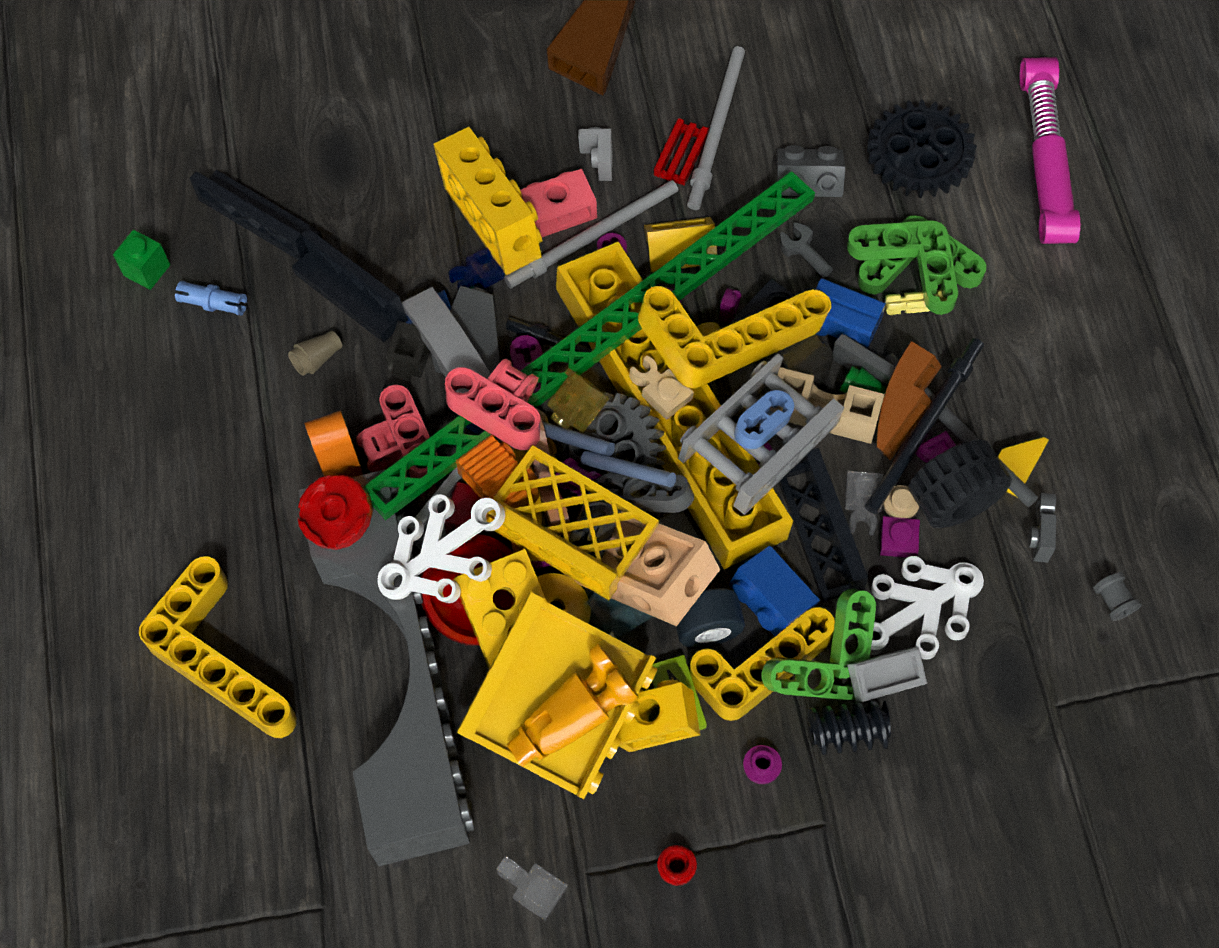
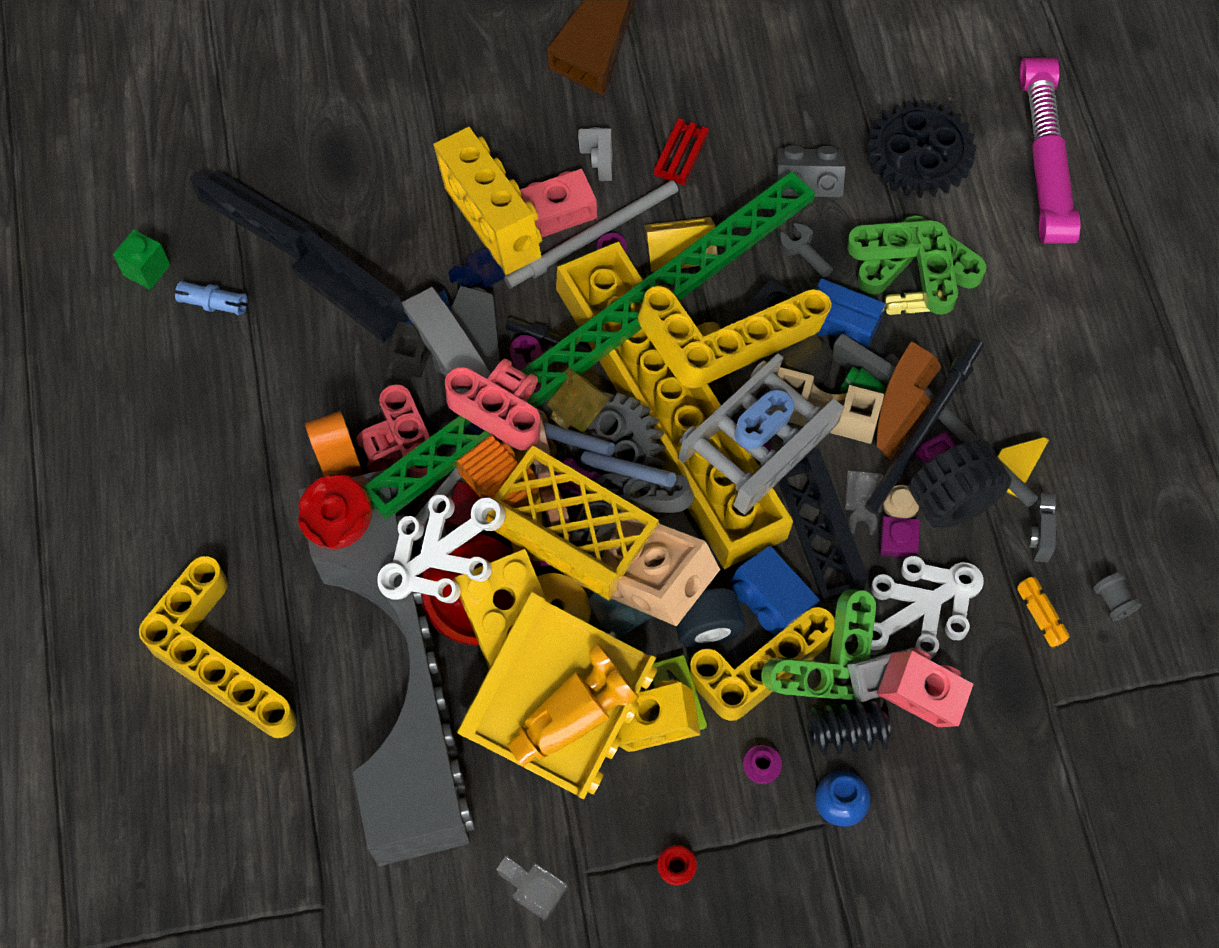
(313, 353): dark tan cone -> none
(661, 390): tan plate -> none
(702, 175): light grey bar -> none
(729, 305): magenta tile -> none
(842, 798): none -> blue piece
(905, 687): none -> coral brick
(1043, 611): none -> light orange axle

